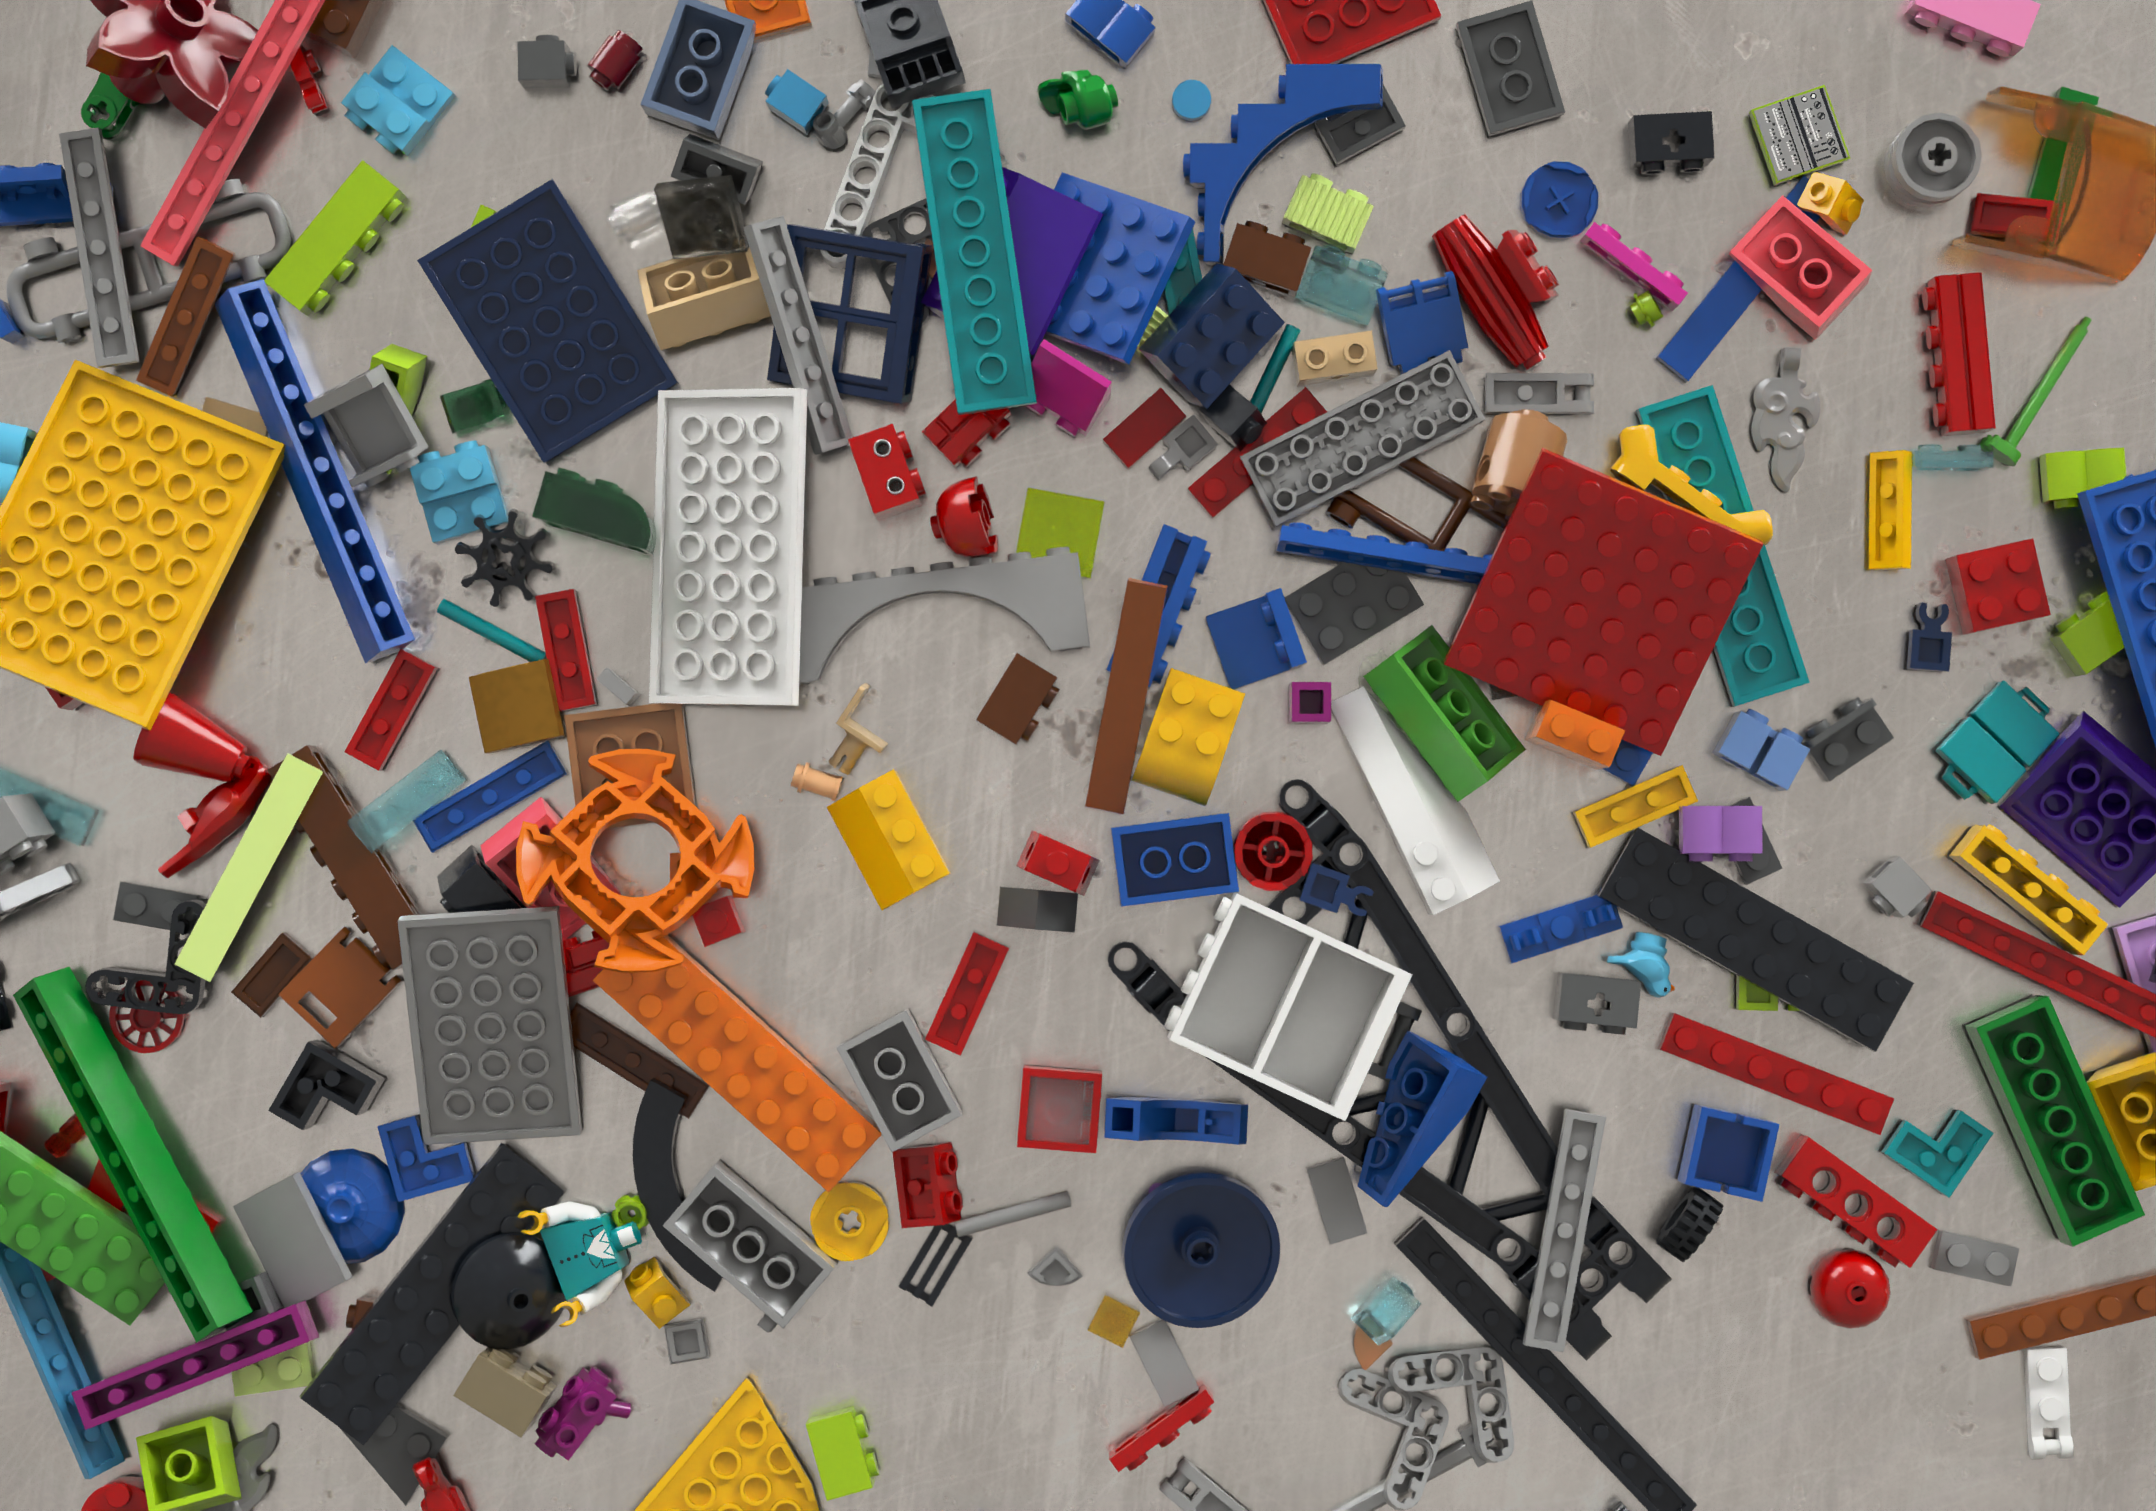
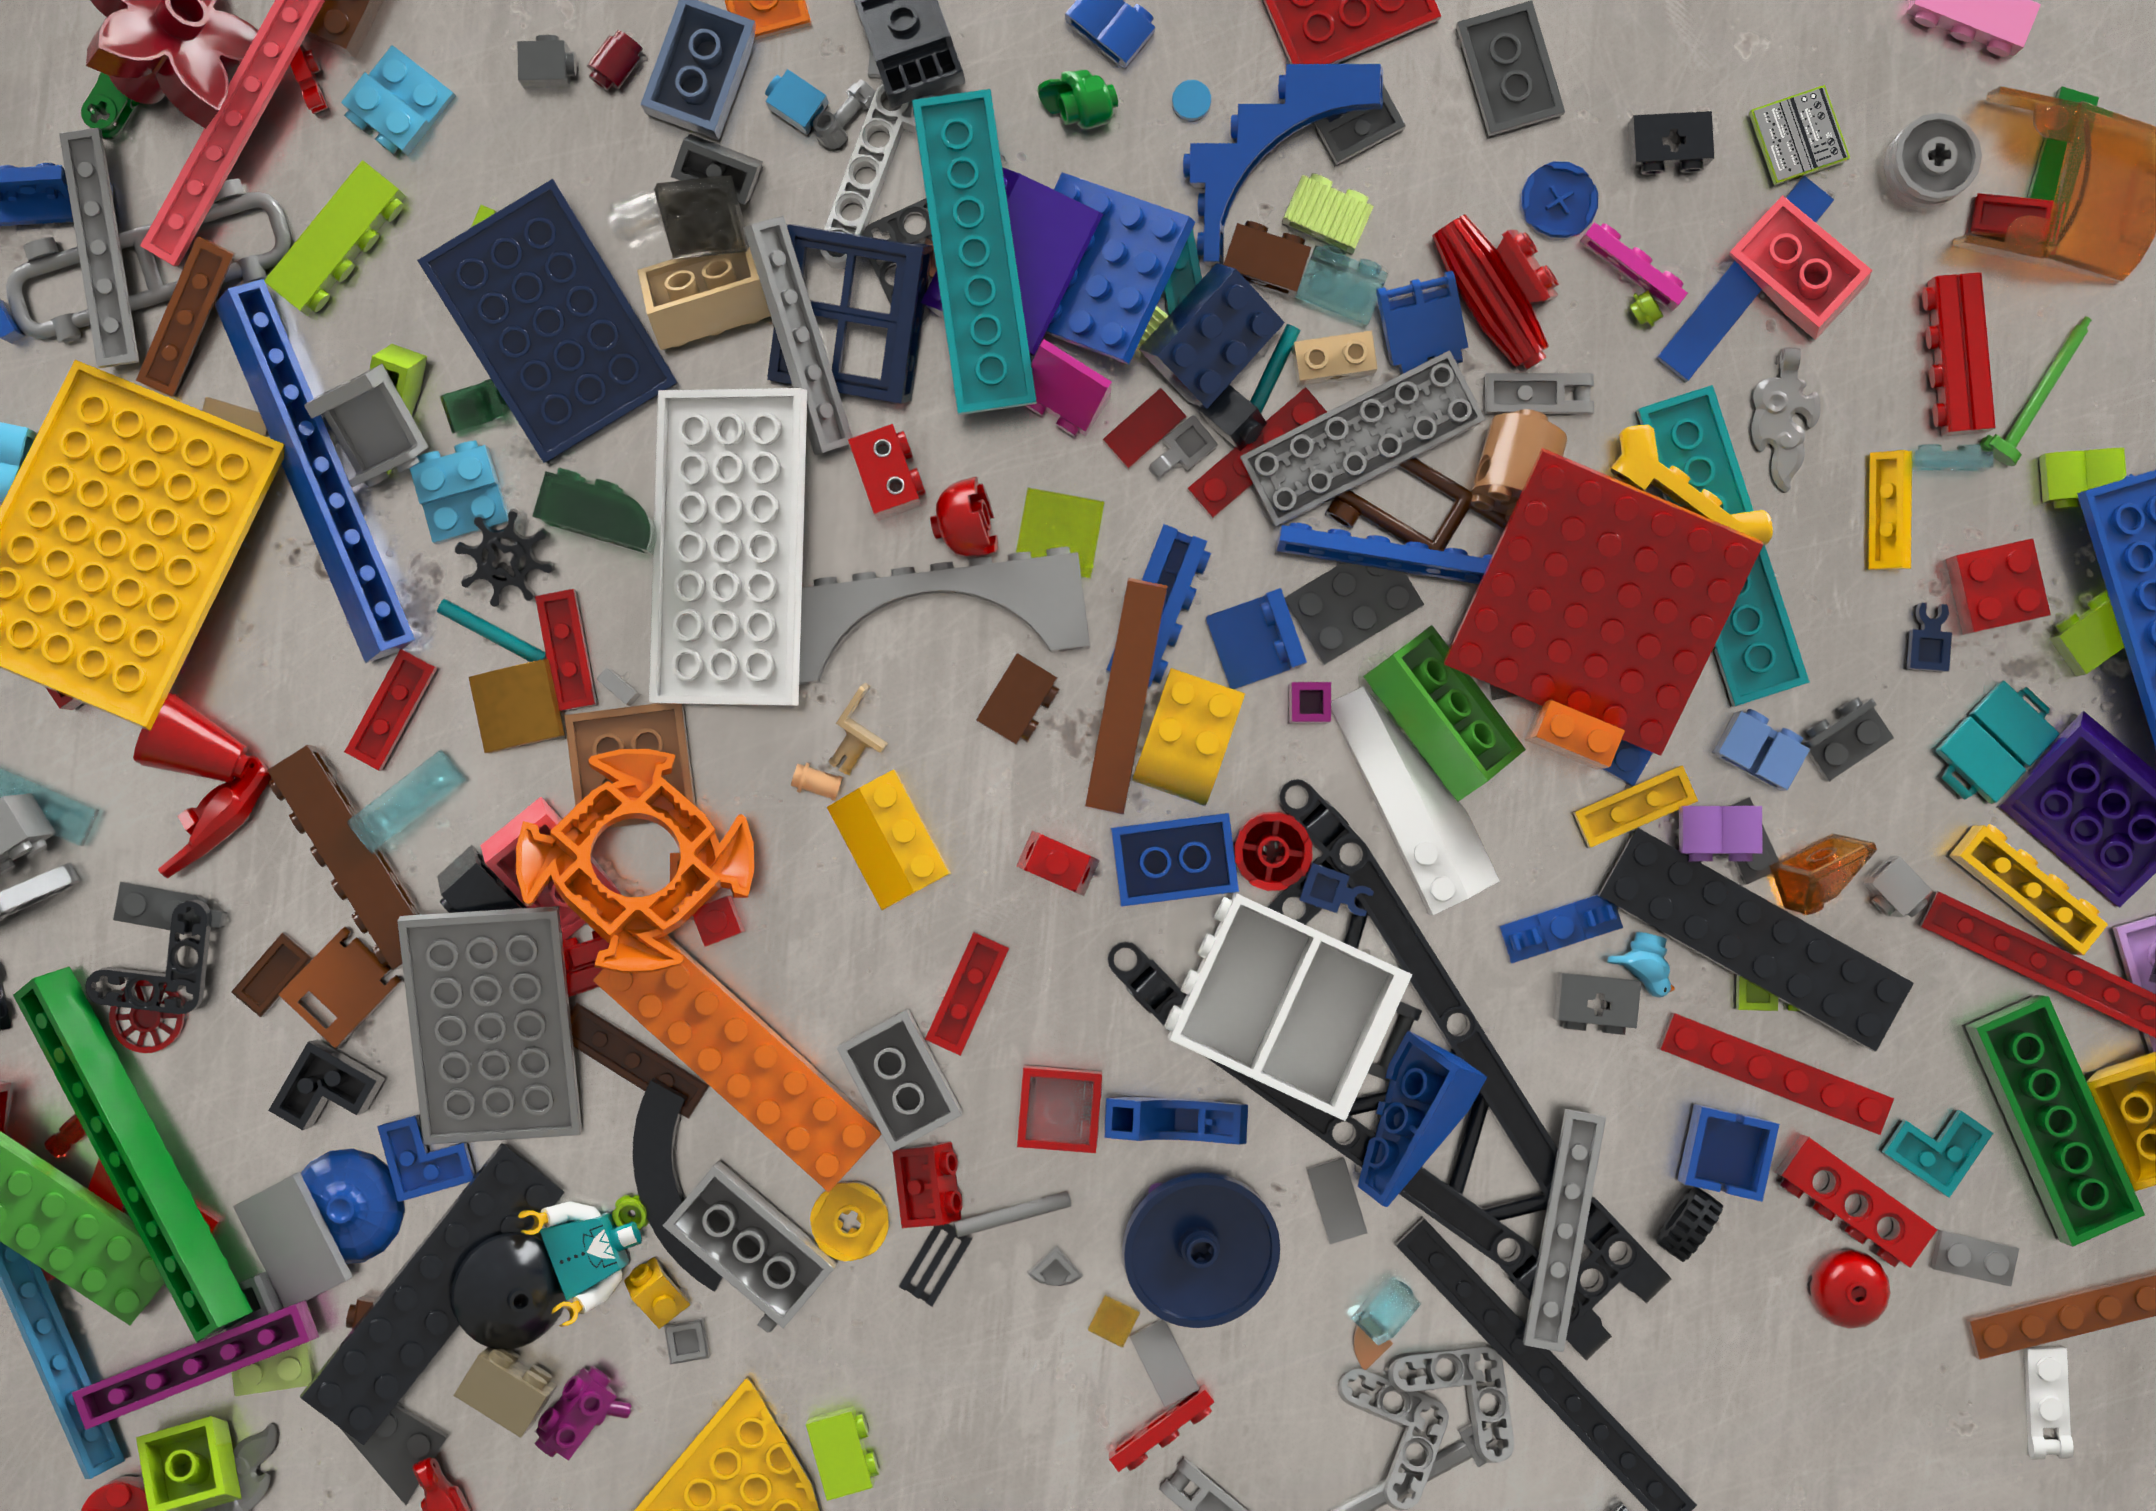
(248, 867): yellowish green tile -> none
(490, 796): blue tile -> none
(960, 435): red brick -> none
(1037, 909): dark grey slope -> none
(1819, 872): none -> clear orange slope
(1832, 200): yellow bracket -> none

